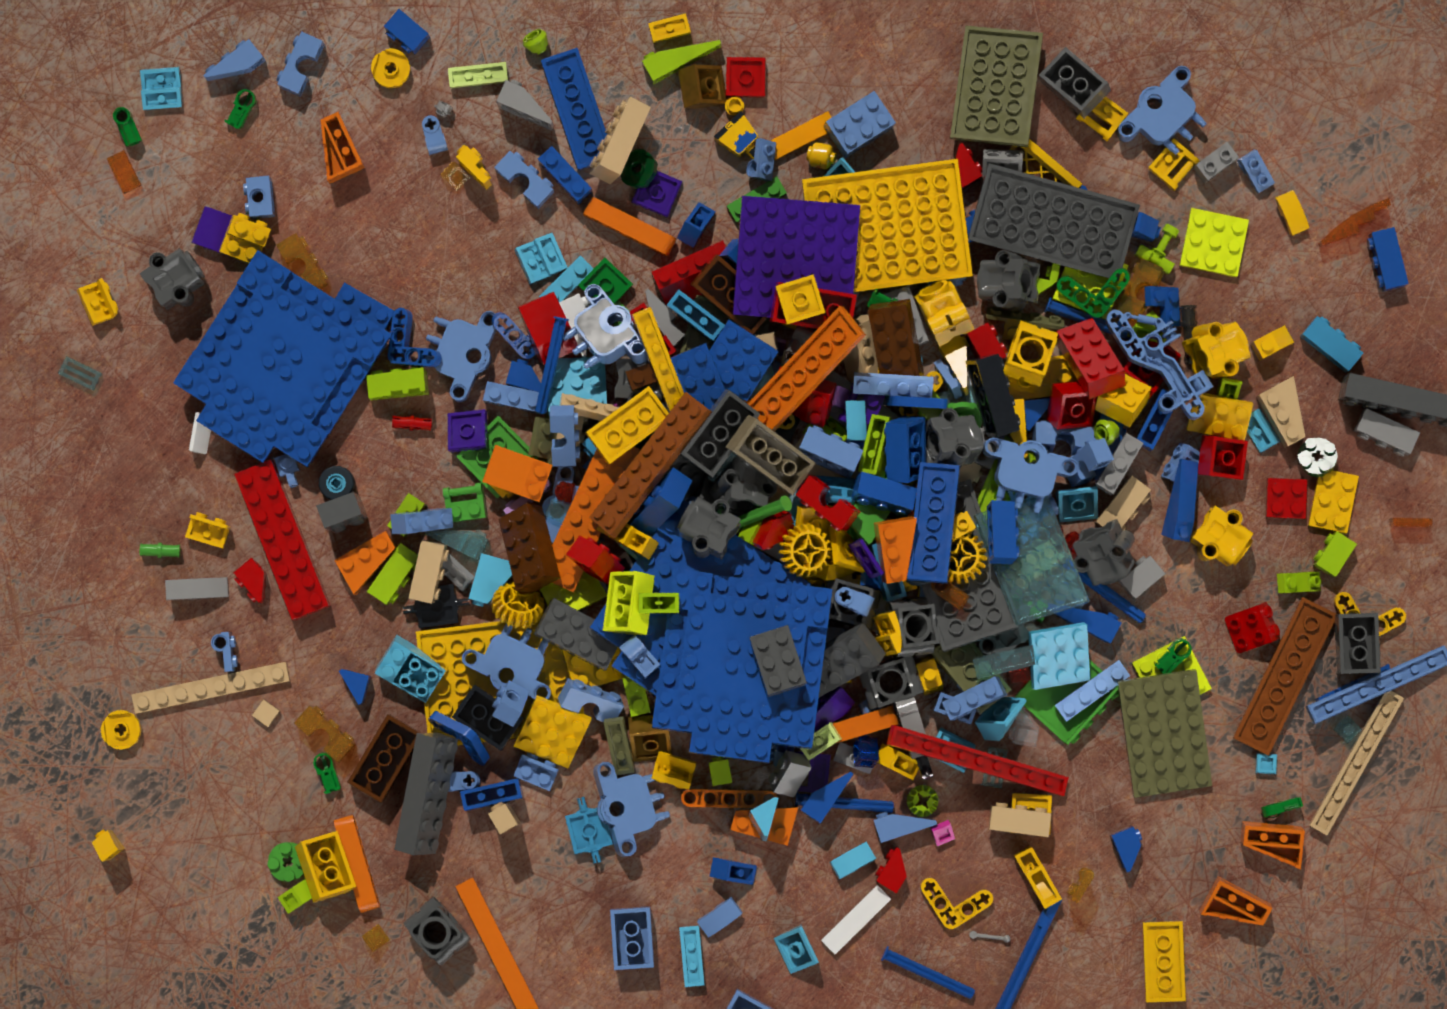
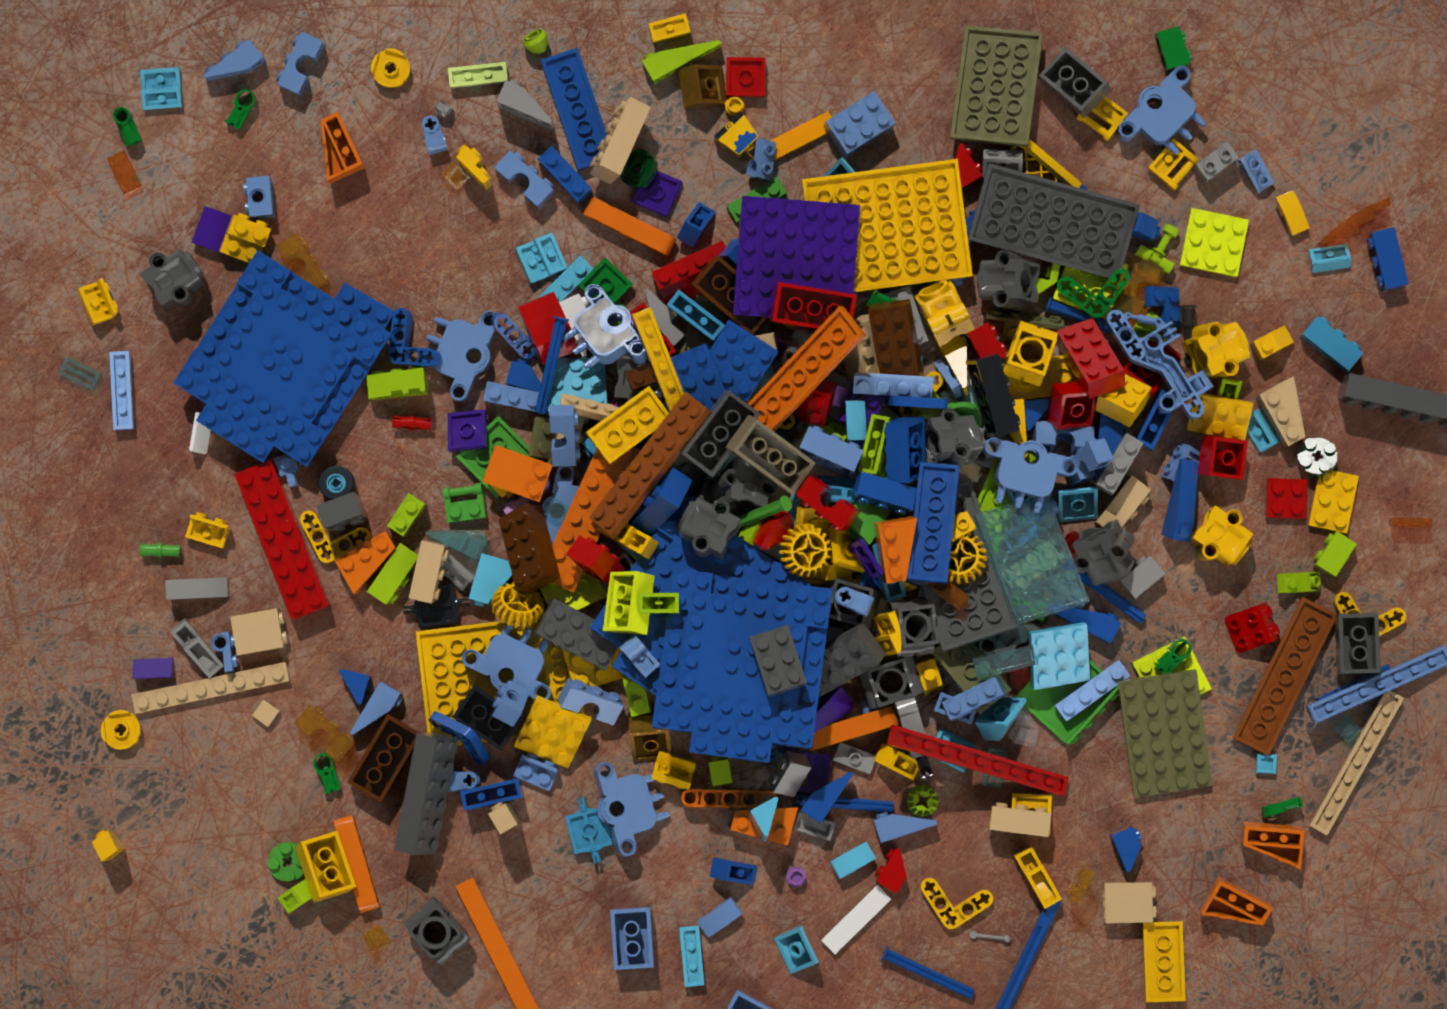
(121, 390): none -> light blue plate
(153, 668): none -> dark purple slope
(196, 647): none -> light grey slope
(253, 578): red slope -> none
(259, 631): none -> tan brick
(332, 545): none -> yellow beam
(381, 703): none -> medium blue slope
(406, 32): blue brick -> none
(410, 669): medium azure slope -> none
(421, 521): medium blue arch -> none
(564, 491): clear red plate -> none
(619, 745): olive plate -> none
(796, 876): none -> medium lavender plate
(800, 299): yellow plate -> none
(809, 826): none -> light grey plate
(821, 155): yellow head -> none
(822, 740): yellowish green plate -> none
(865, 752): clear blue brick -> none
(942, 833): dark pink plate -> none
(1002, 532): blue brick -> none
(1107, 430): lime cone -> none
(1128, 902): none -> tan brick
(1172, 48): none -> green brick
(1329, 258): none -> medium azure slope
(1386, 432): light grey brick -> none

